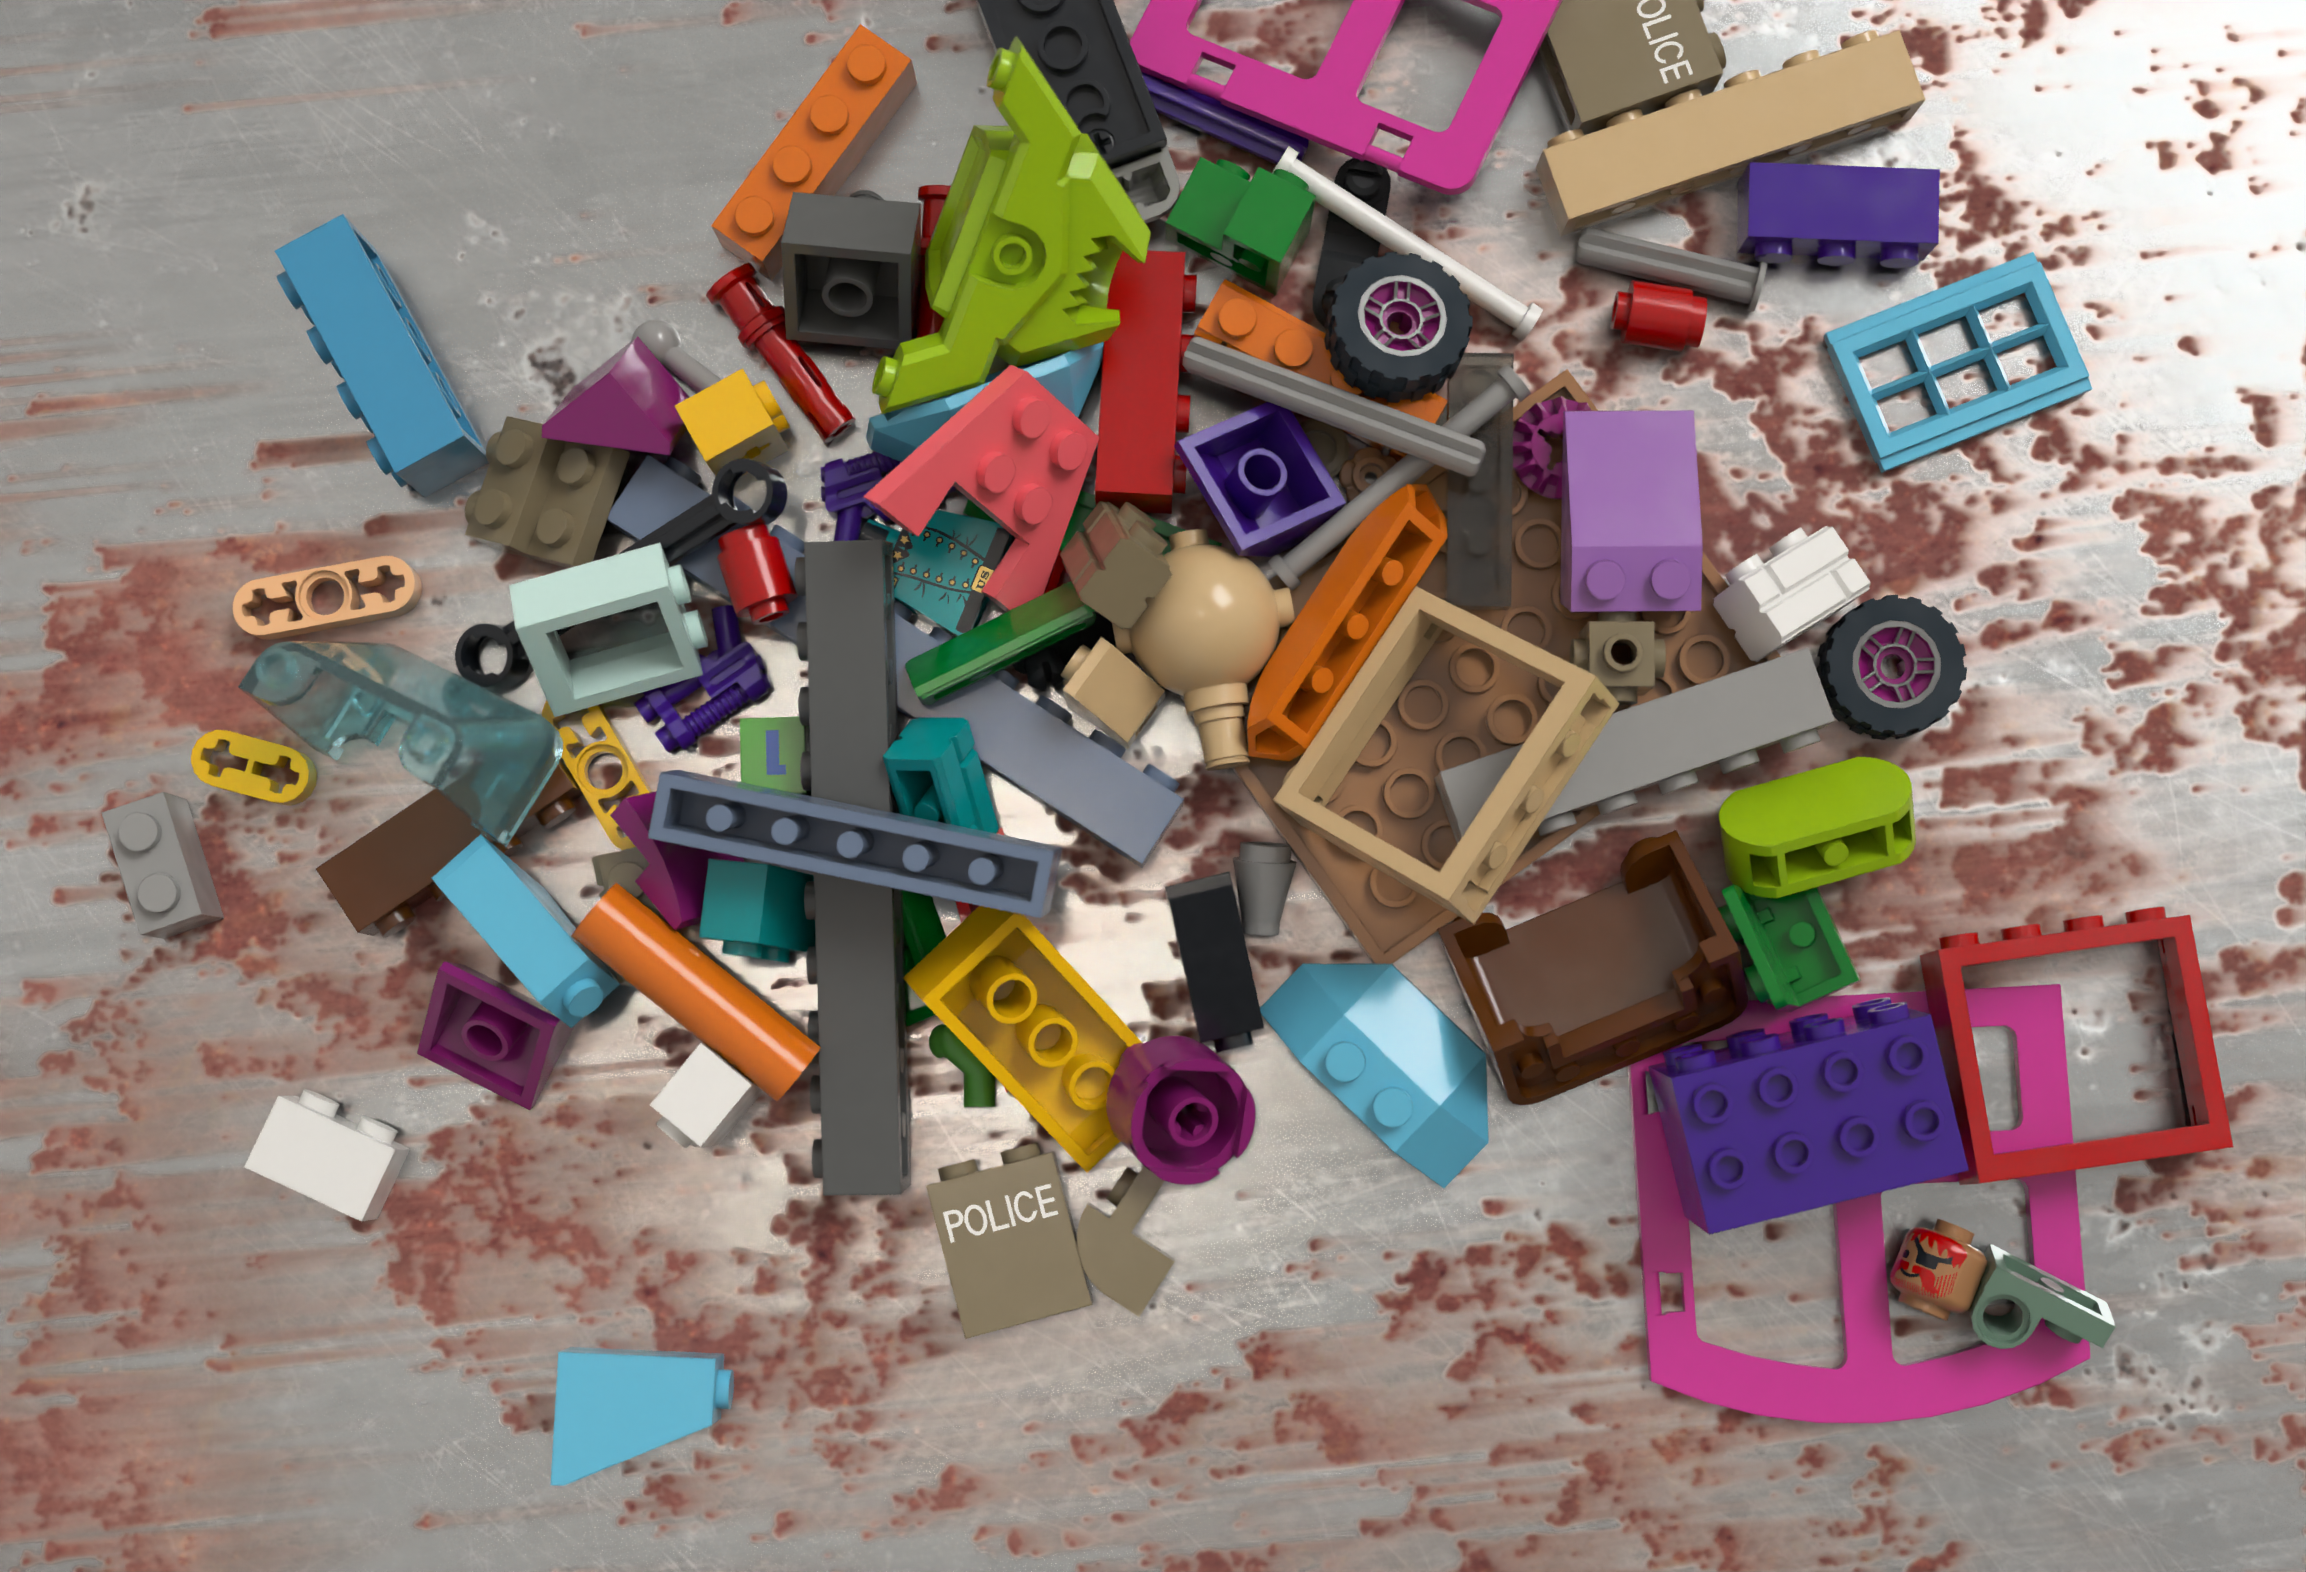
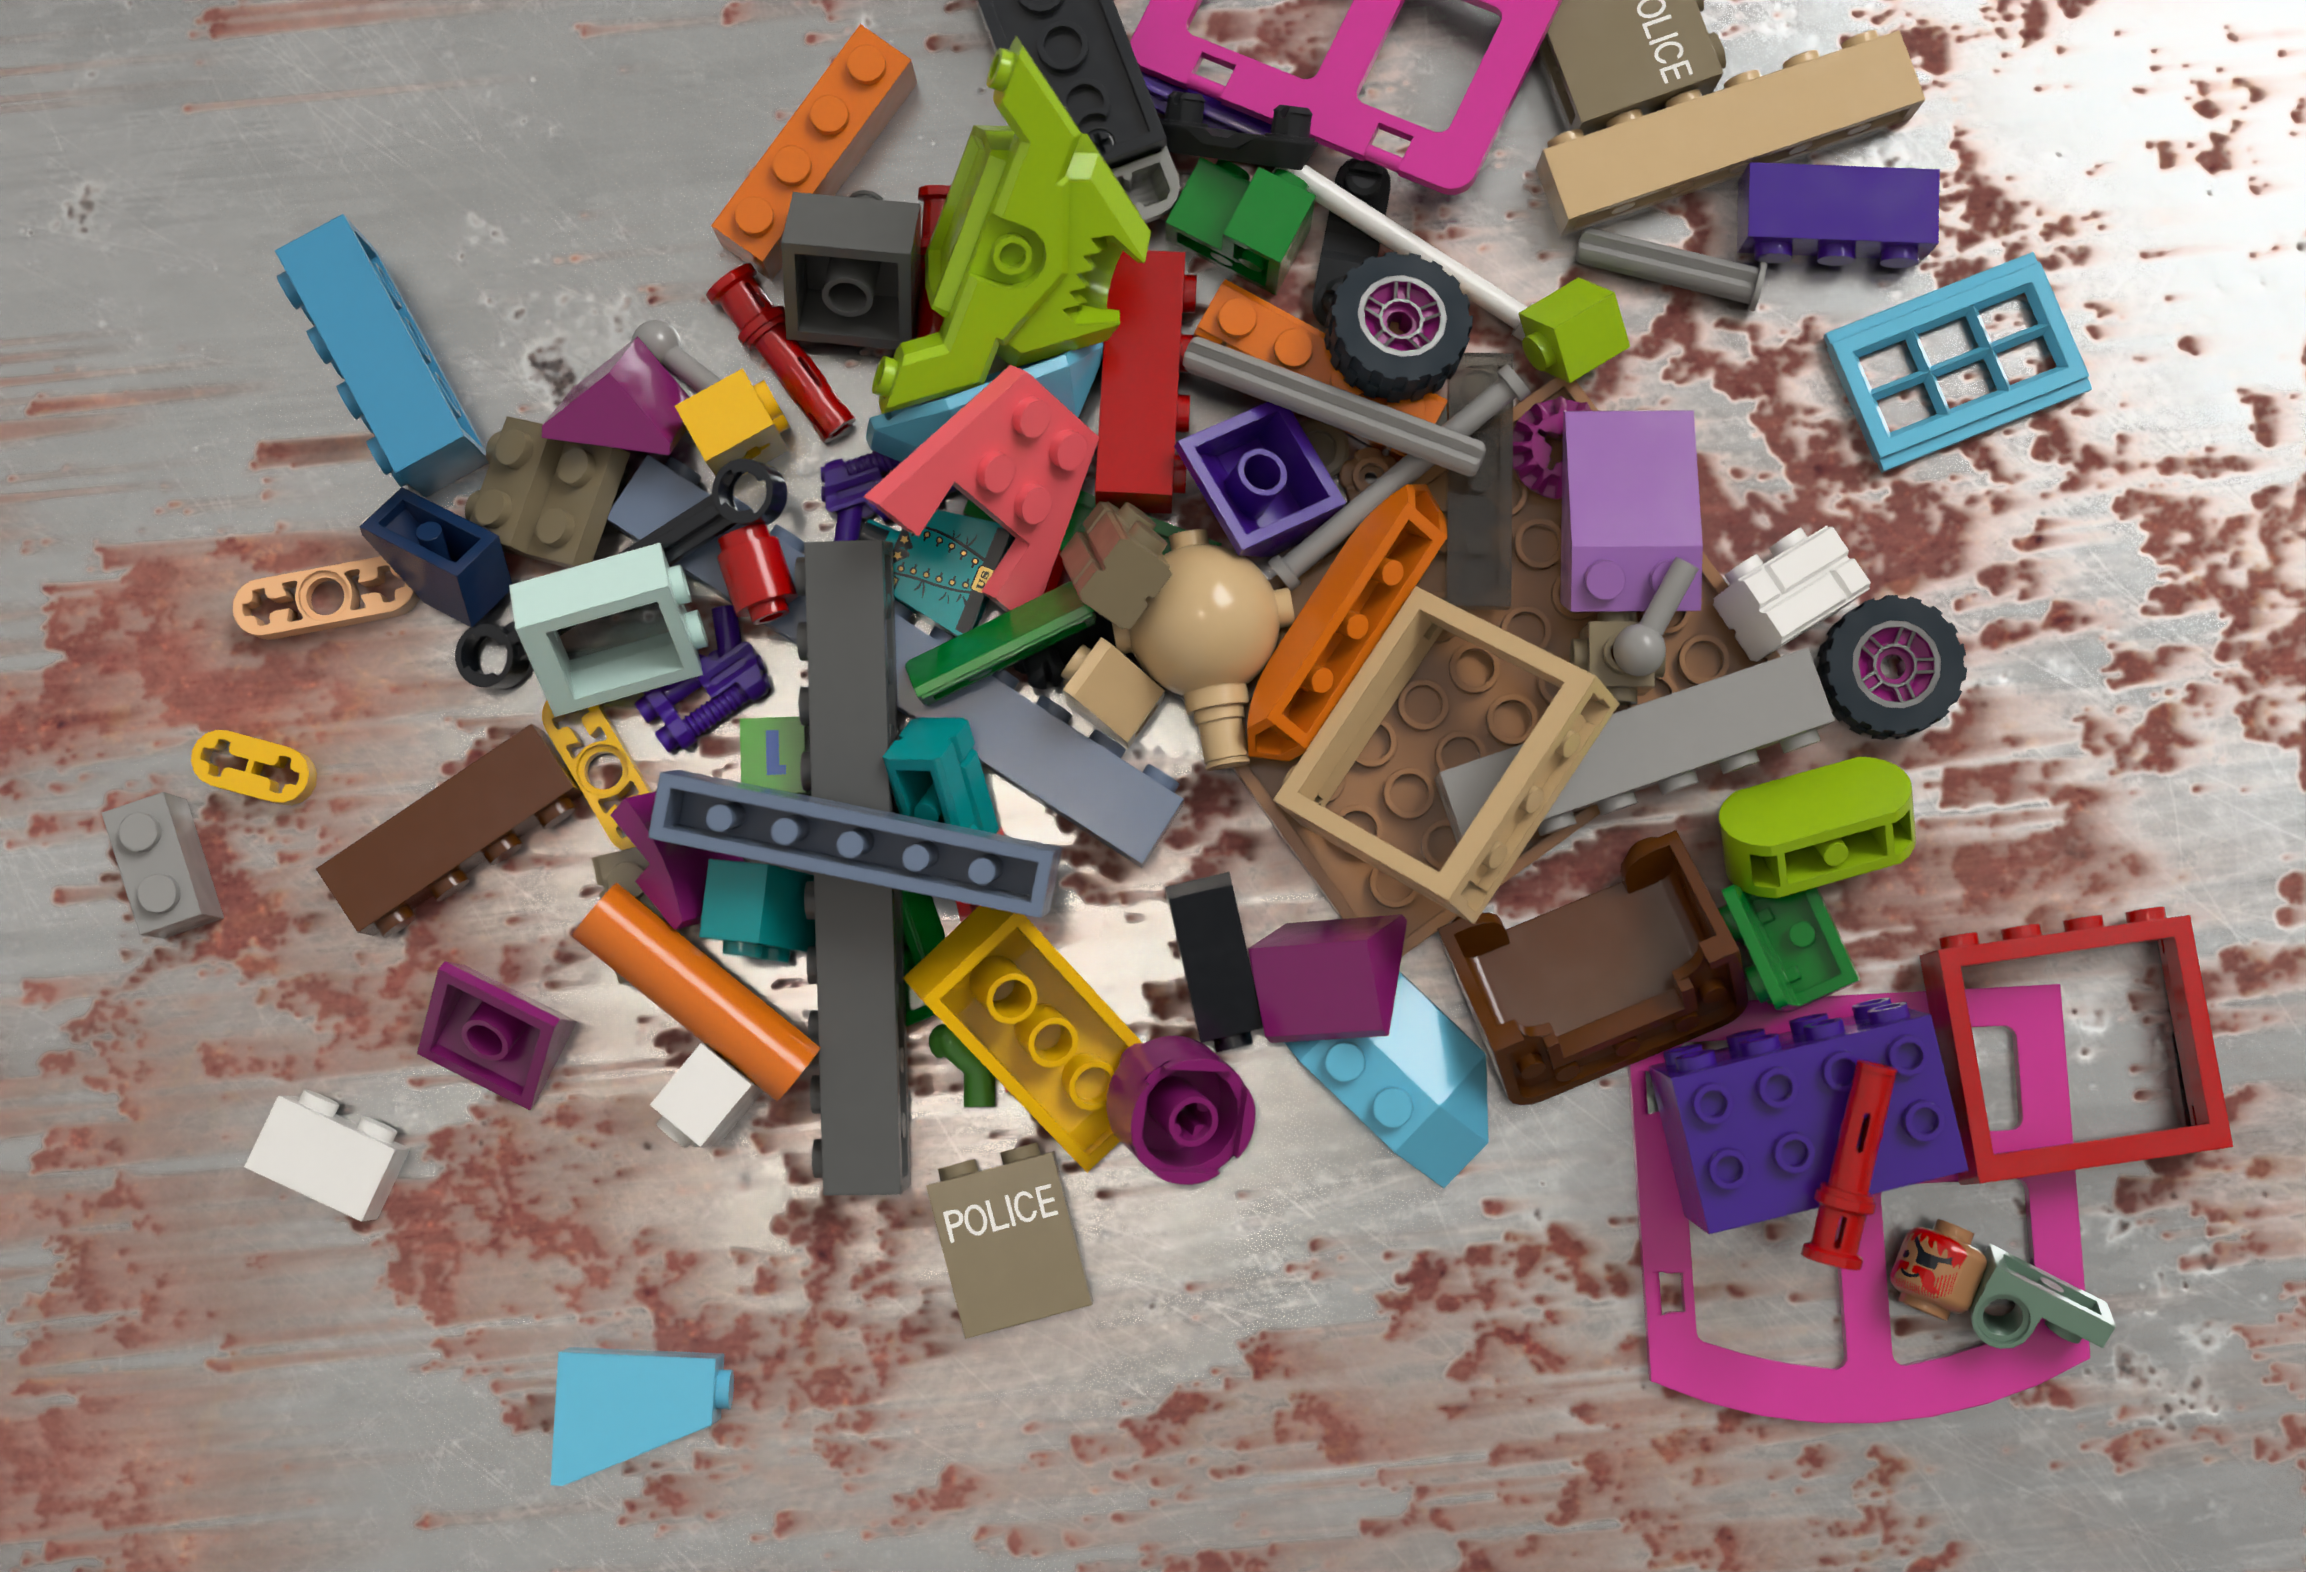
(440, 555): none -> dark blue slope
(459, 736): clear light blue windscreen -> none
(526, 930): medium azure slope -> none
(1115, 1256): dark tan brick -> none
(1263, 884): light grey cone -> none
(1284, 147): none -> black piece
(1328, 978): none -> magenta slope
(1573, 330): none -> lime brick
(1640, 646): none -> light grey bar
(1659, 316): red brick -> none
(1852, 1170): none -> red pin

